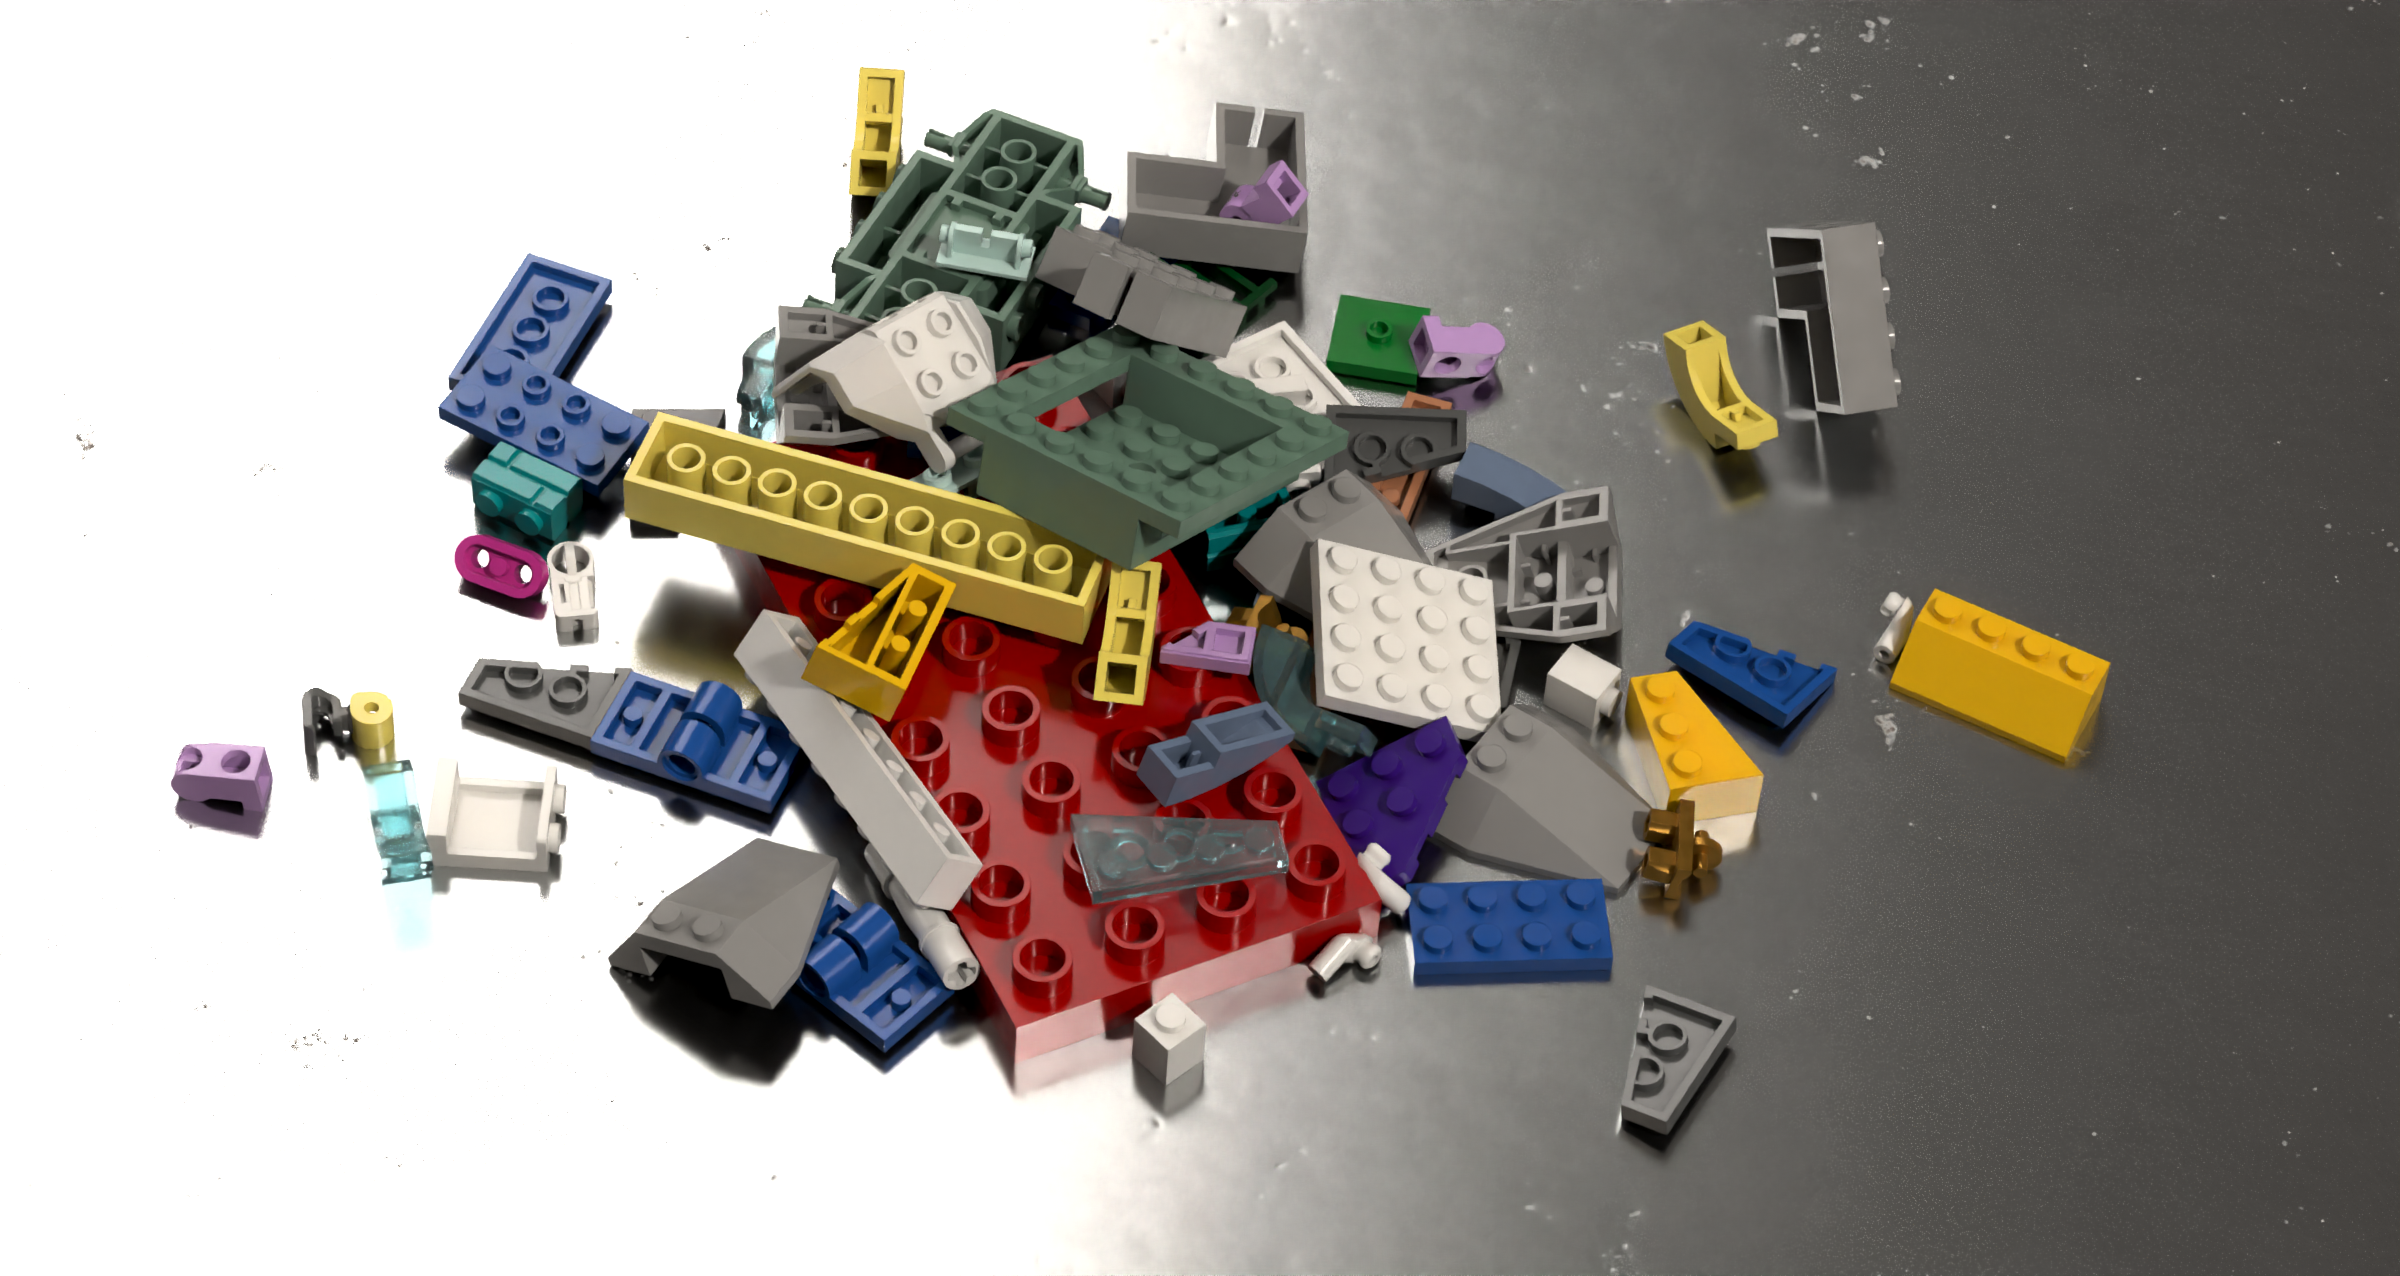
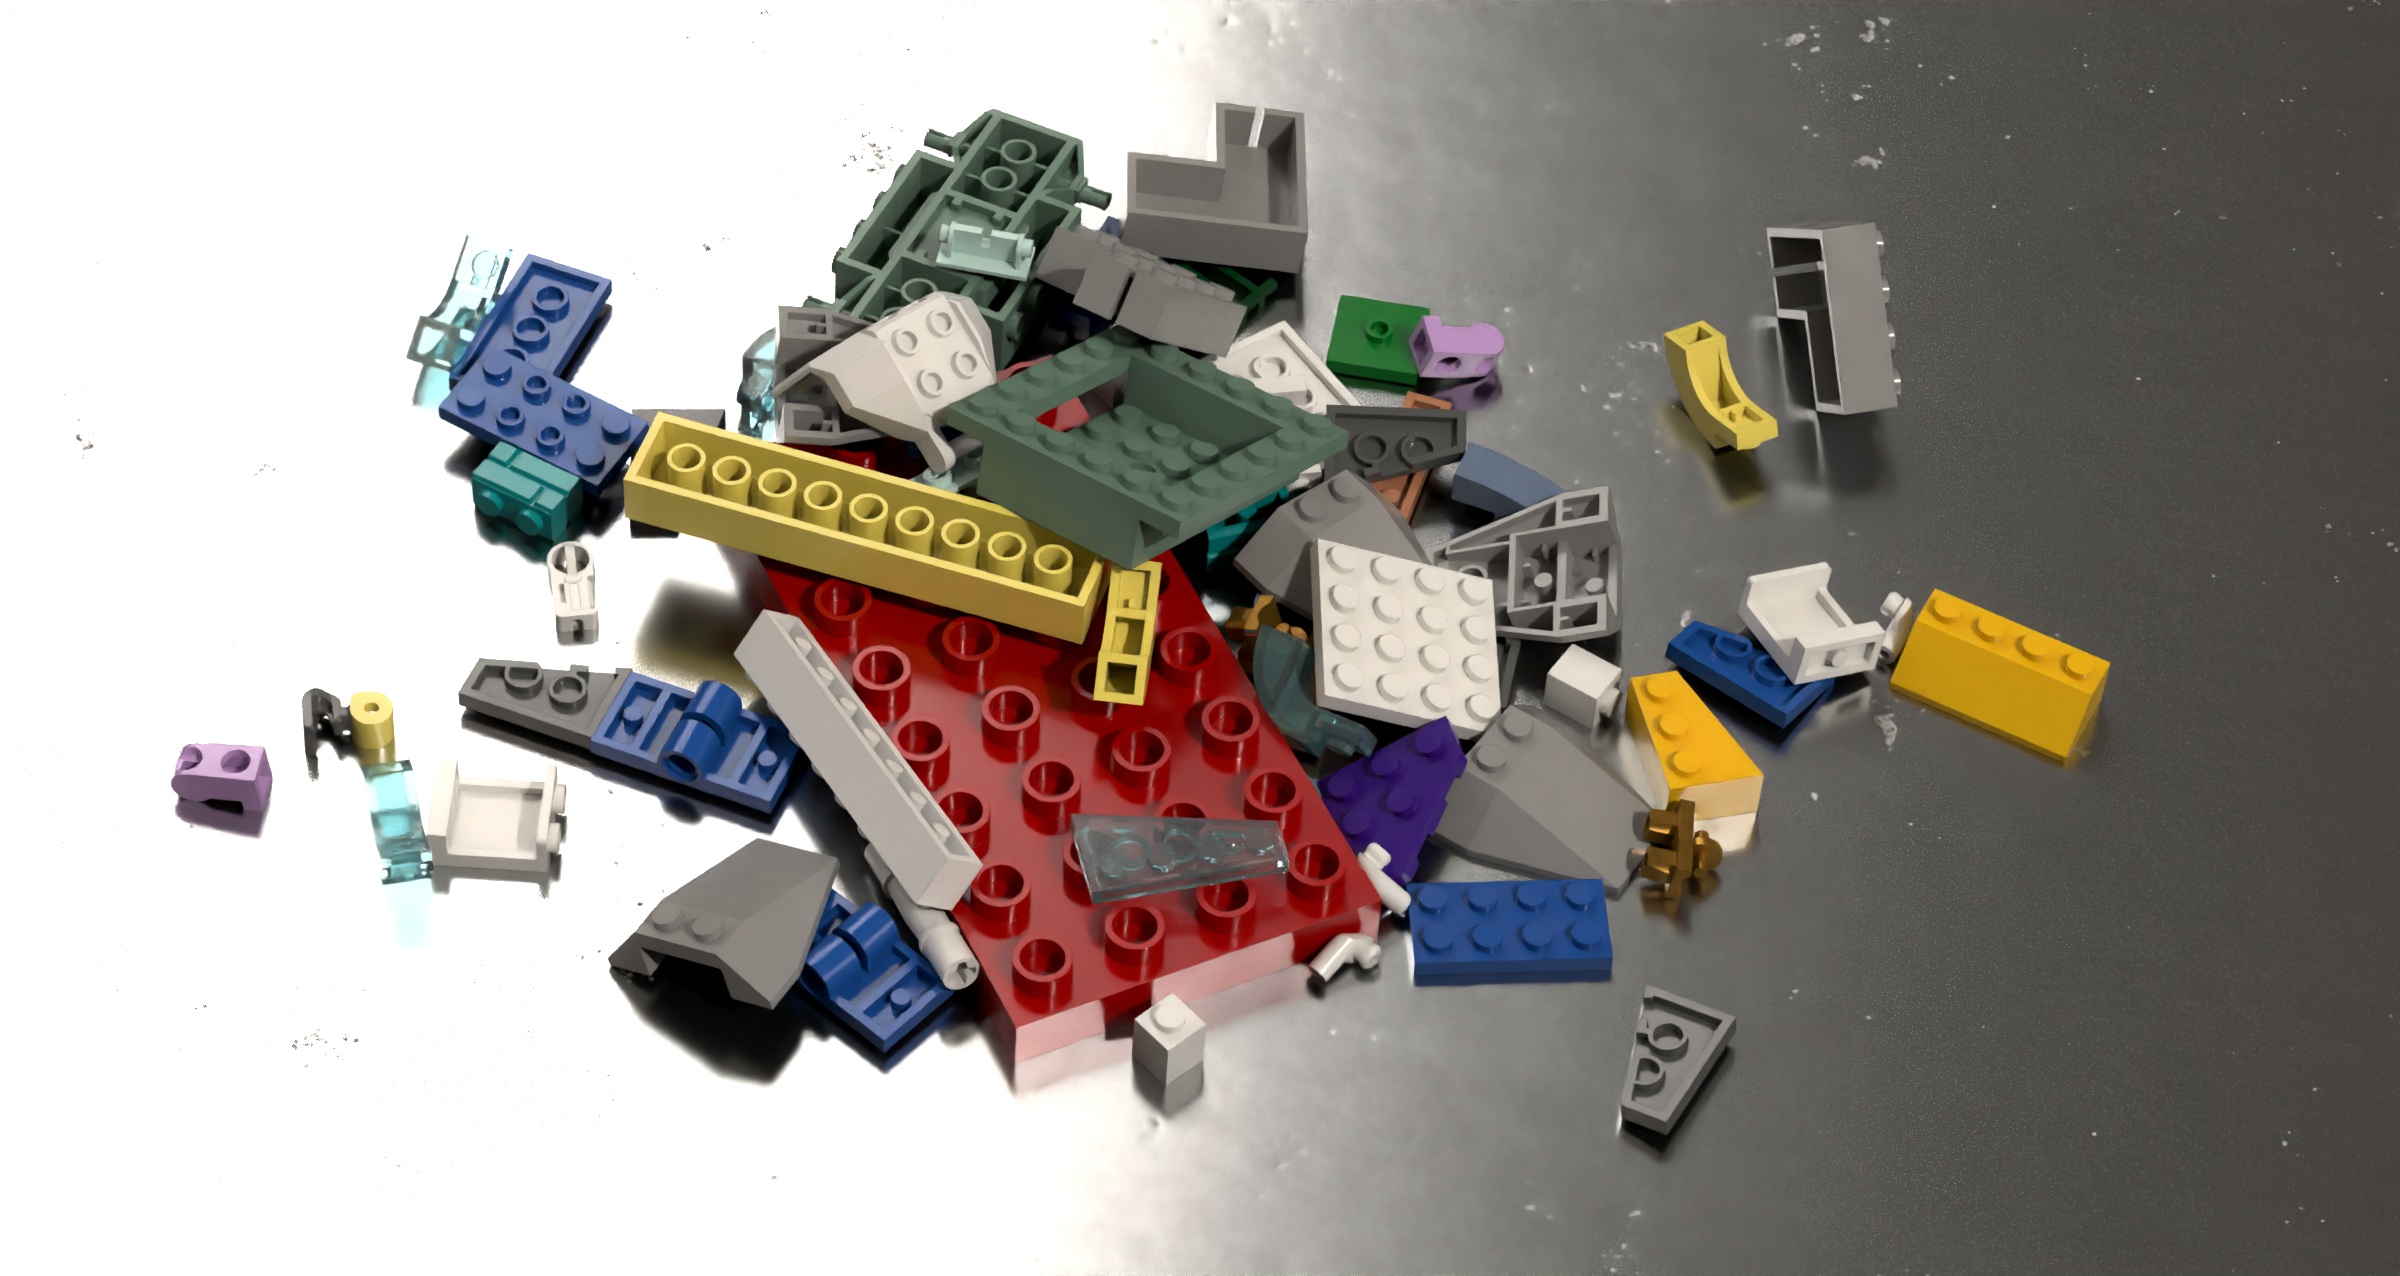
(471, 295): none -> clear light blue arch
(503, 568): dark pink plate -> none
(877, 131): light yellow arch -> none
(883, 643): yellow wedge -> none
(1213, 647): lavender tile -> none
(1213, 752): sand blue slope -> none
(1271, 200): lavender leg -> none
(1806, 625): none -> white panel

